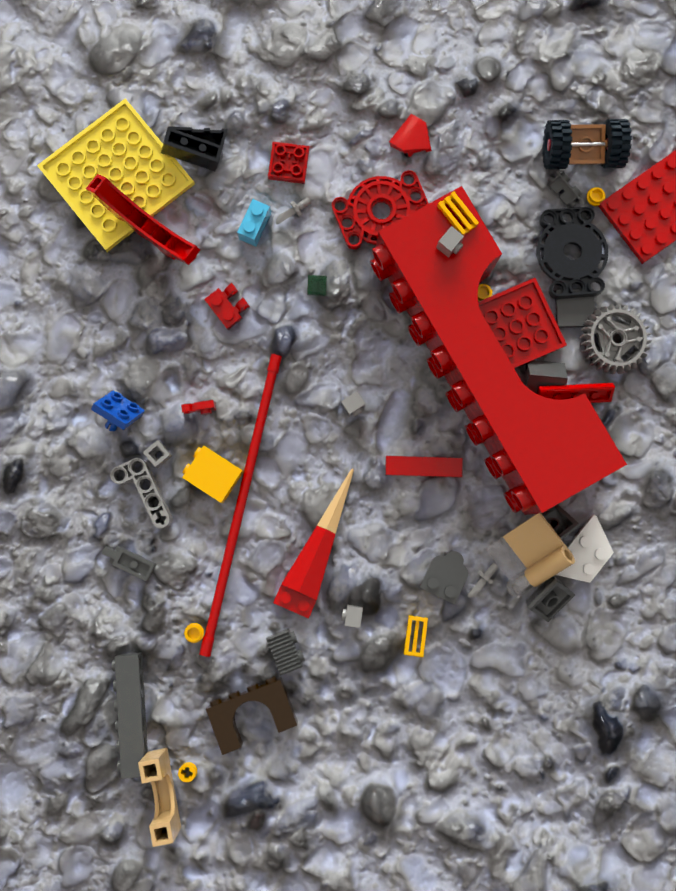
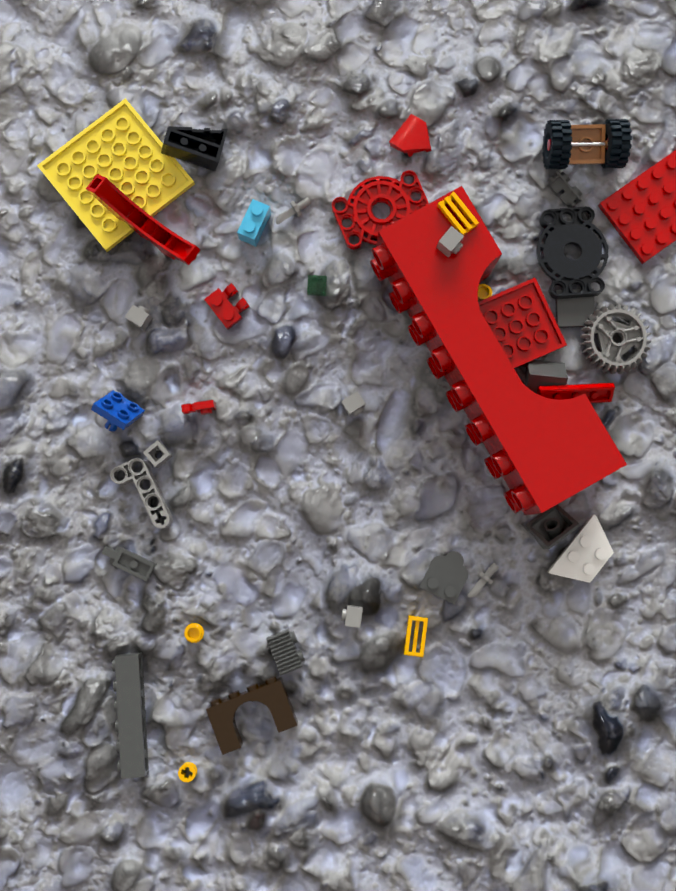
(139, 317): none -> light grey plate
(156, 769): tan arch -> none
(208, 639): red piece -> none
(212, 474): yellow panel -> none
(288, 162): red tile -> none
(304, 579): red plate -> none
(423, 466): red tile -> none
(530, 555): tan door -> none
(549, 598): dark grey slope -> none
(595, 196): yellow plate -> none

